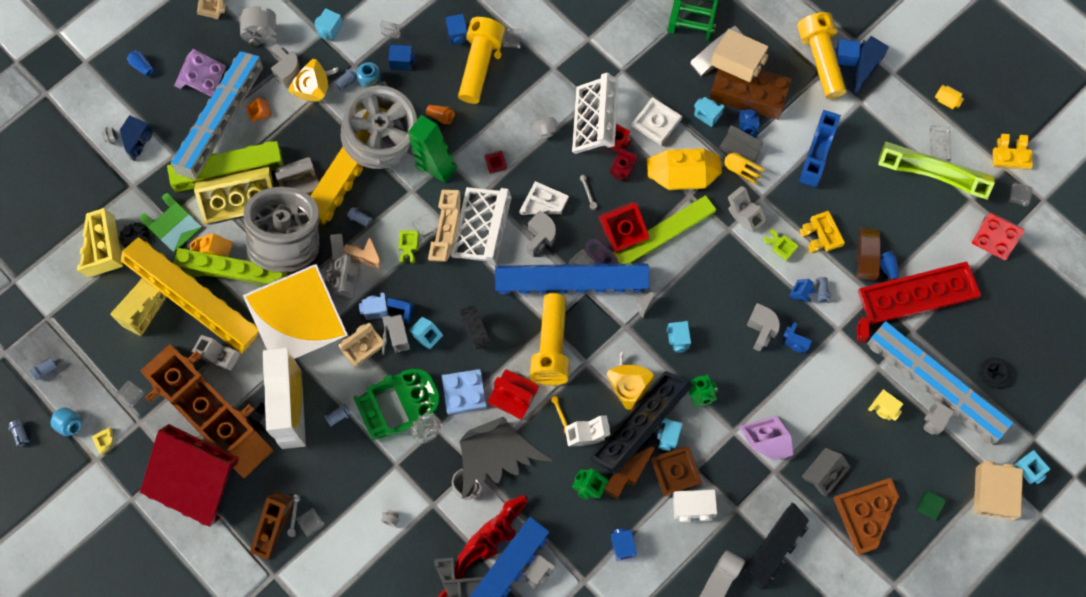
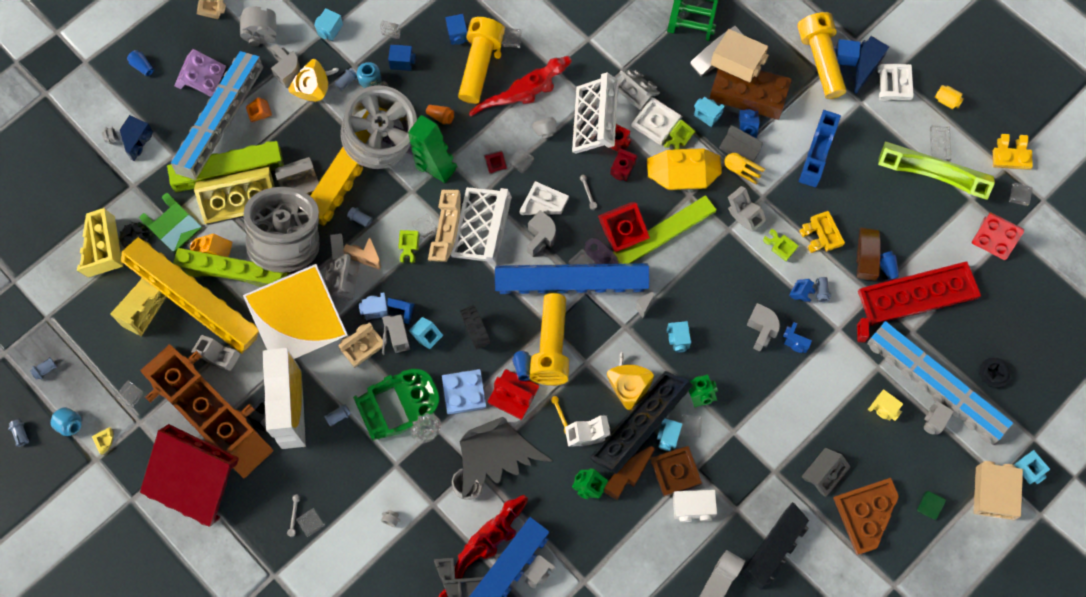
(271, 524): reddish brown slope -> none
(521, 160): none -> clear tile
(522, 365): none -> blue cone
(528, 86): none -> red animal
(623, 544): blue brick -> none
(636, 88): none -> light grey bracket
(680, 135): none -> lime plate
(769, 438): lavender slope -> none
(901, 82): none -> white plate

